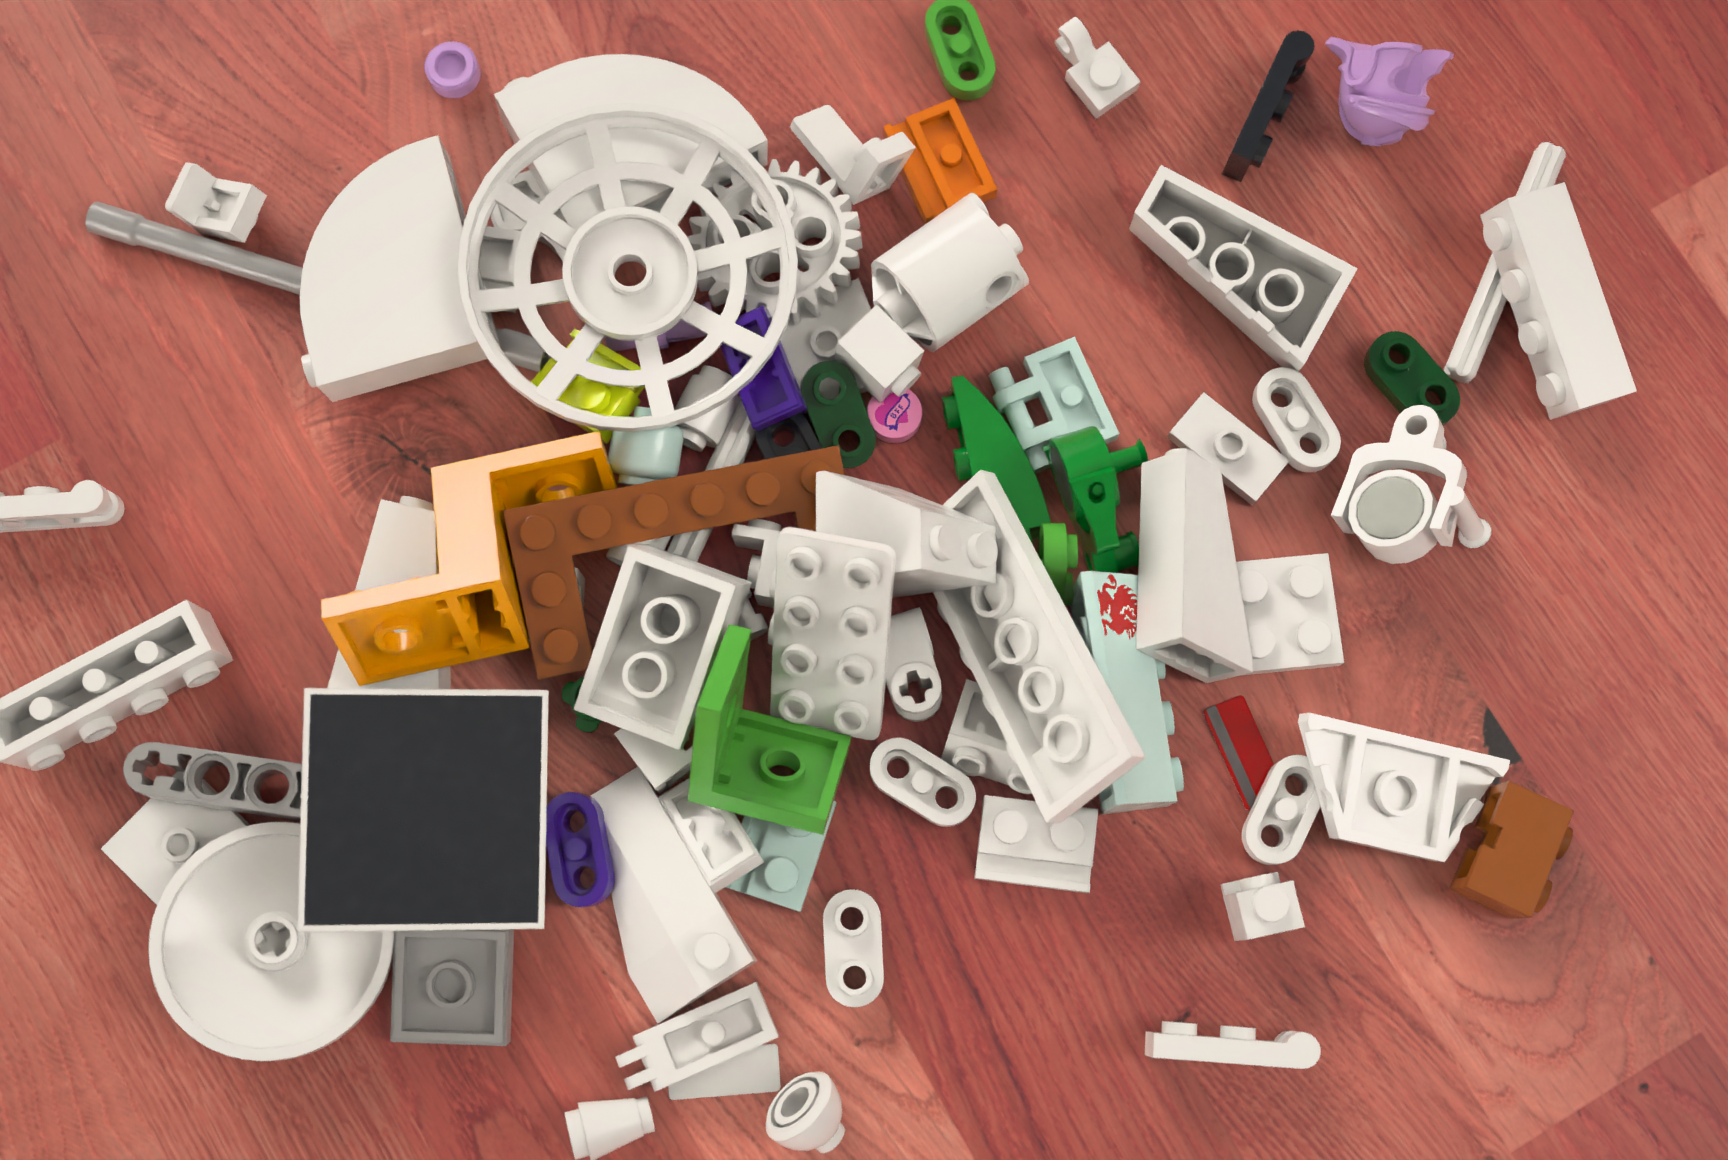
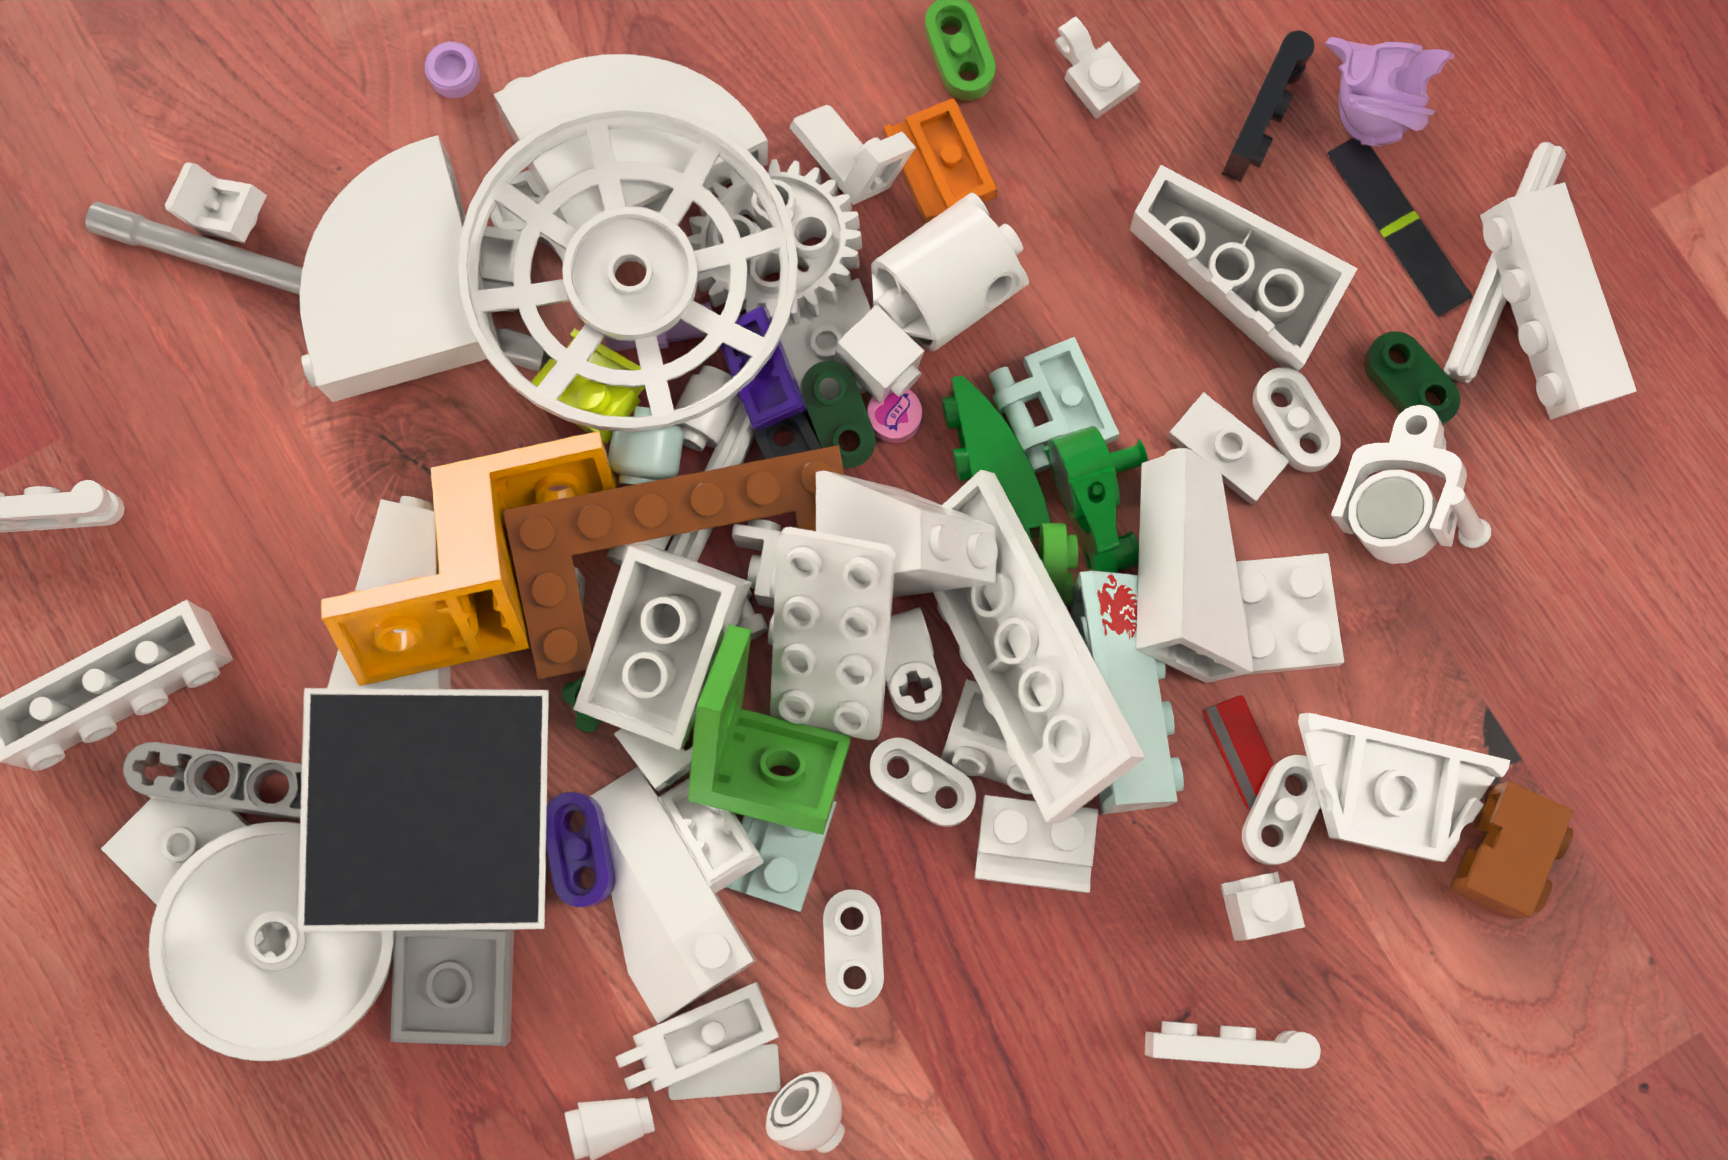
(1400, 226): none -> black sticker

